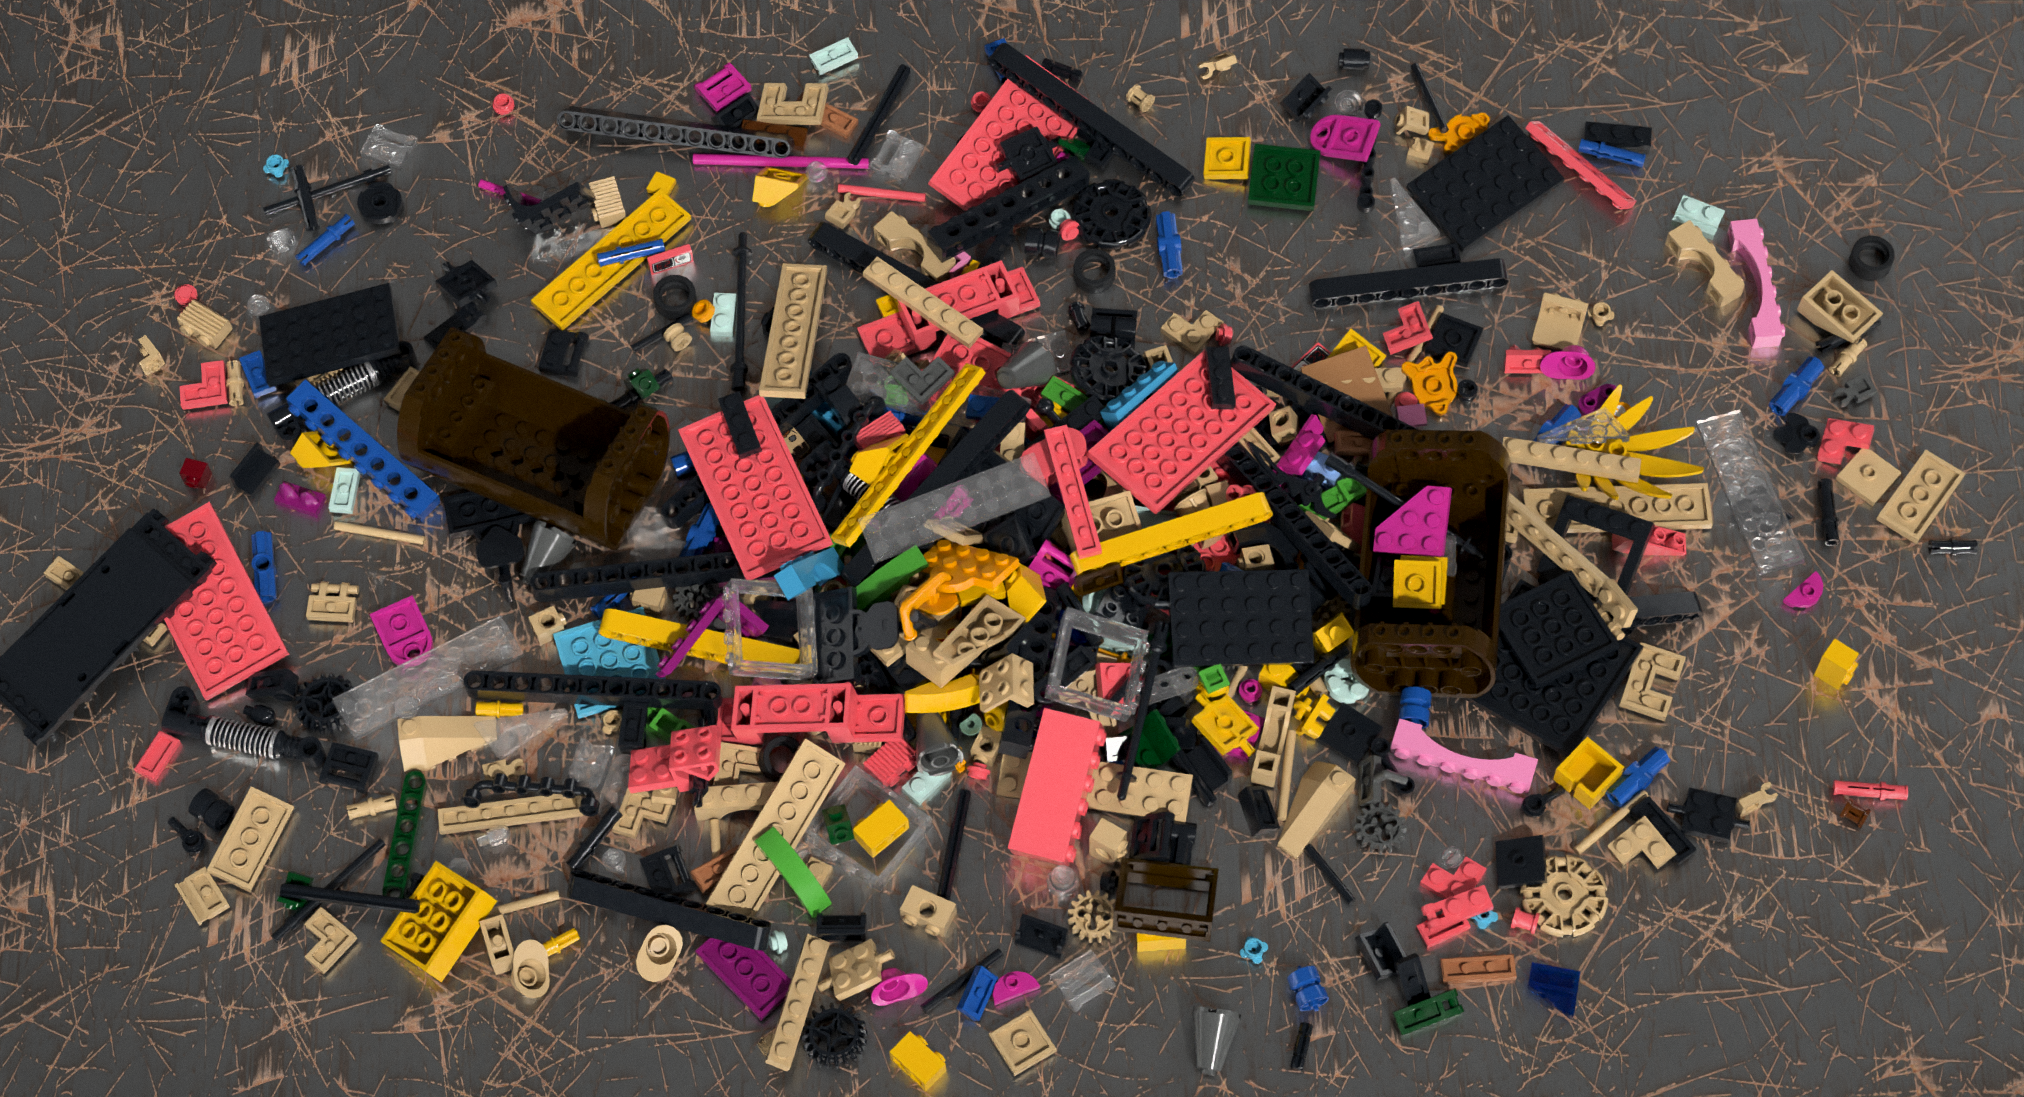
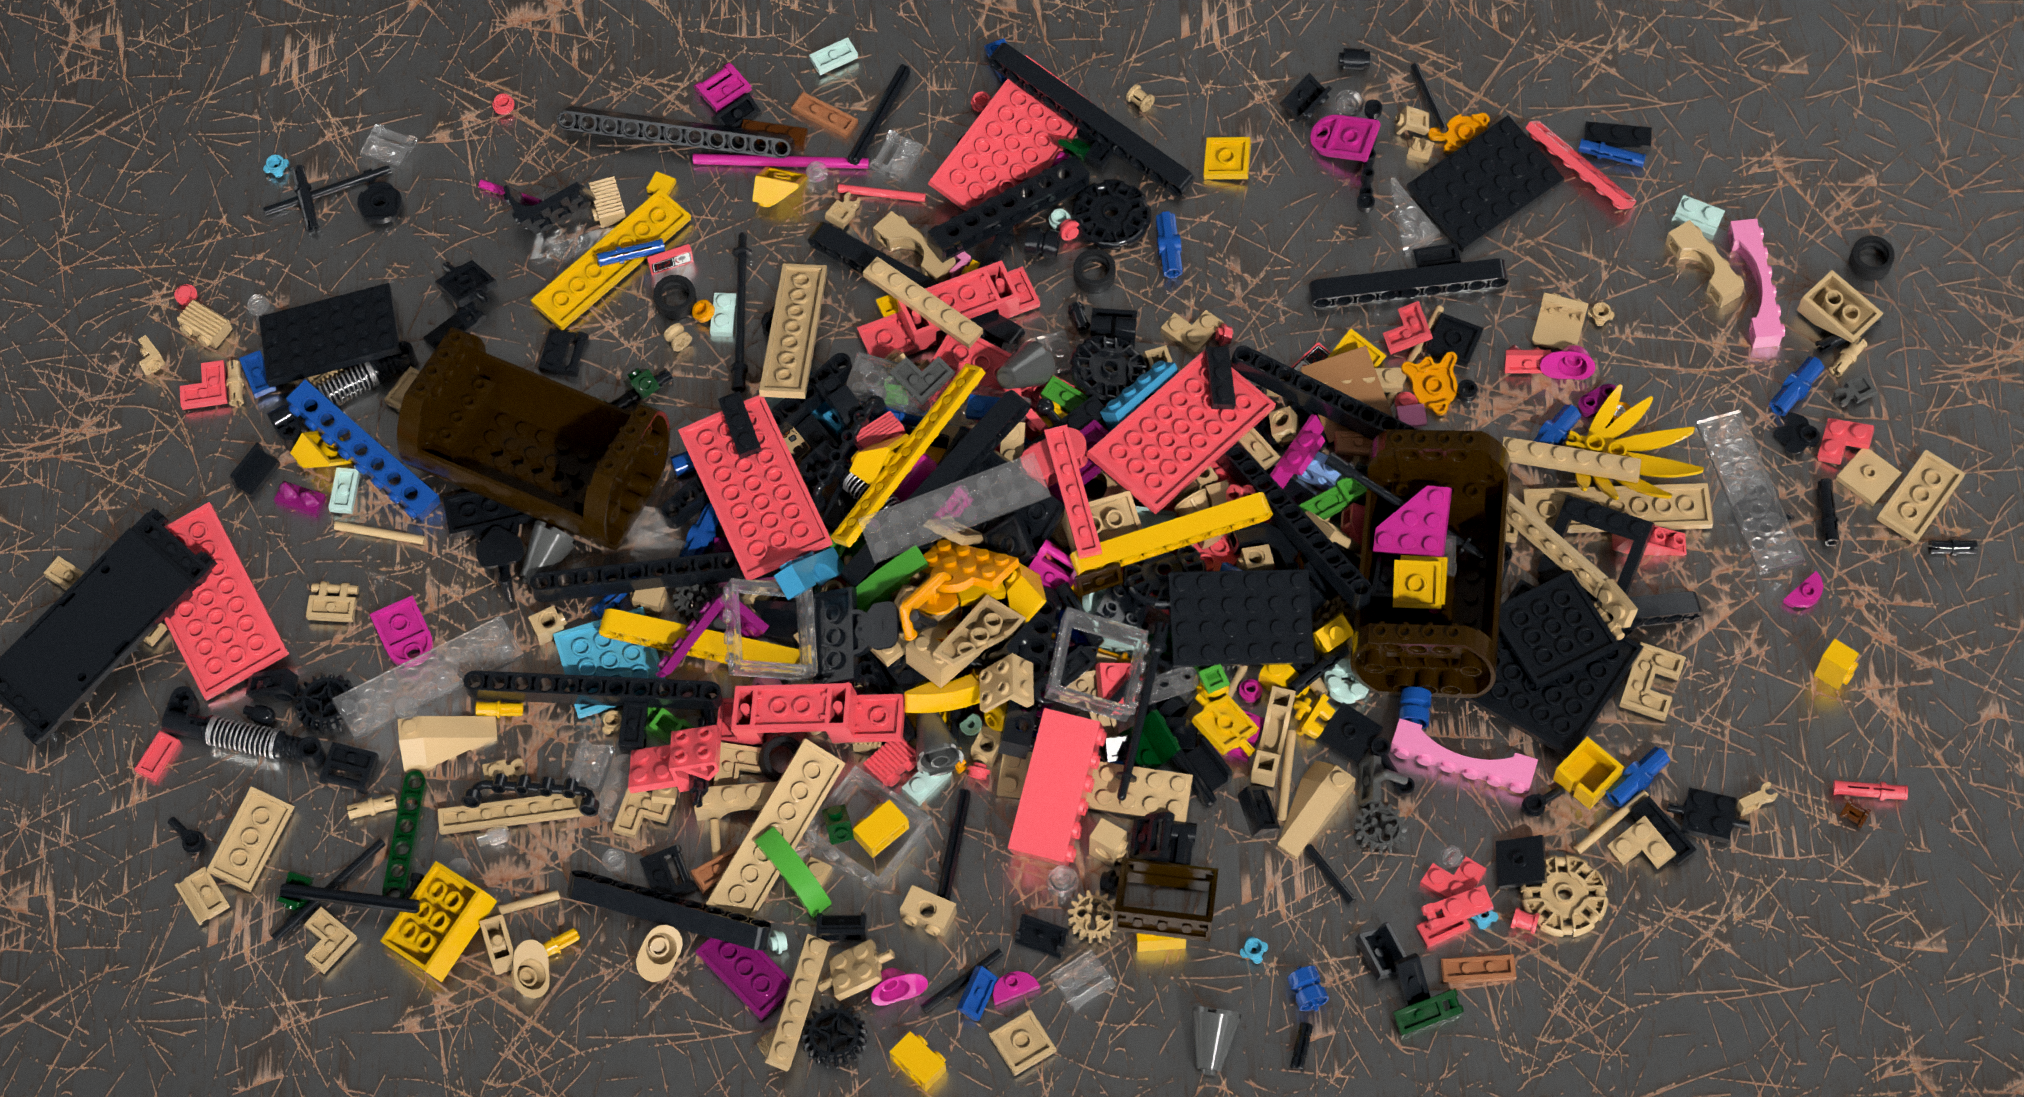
(195, 473): dark red plate -> none
(213, 811): black wheel -> none
(263, 554): blue piece -> none
(280, 239): clear cone -> none
(324, 240): blue pin -> none
(512, 732): clear wing -> none
(595, 837): black pin -> none
(650, 339): black bar -> none
(806, 112): tan plate -> none
(1027, 154): black plate -> none
(1062, 70): black axle -> none
(1219, 62): tan plate -> none
(1284, 177): dark green plate -> none
(1309, 490): black piece -> none
(1555, 986): clear blue wing -> none
(1587, 429): clear wing -> none

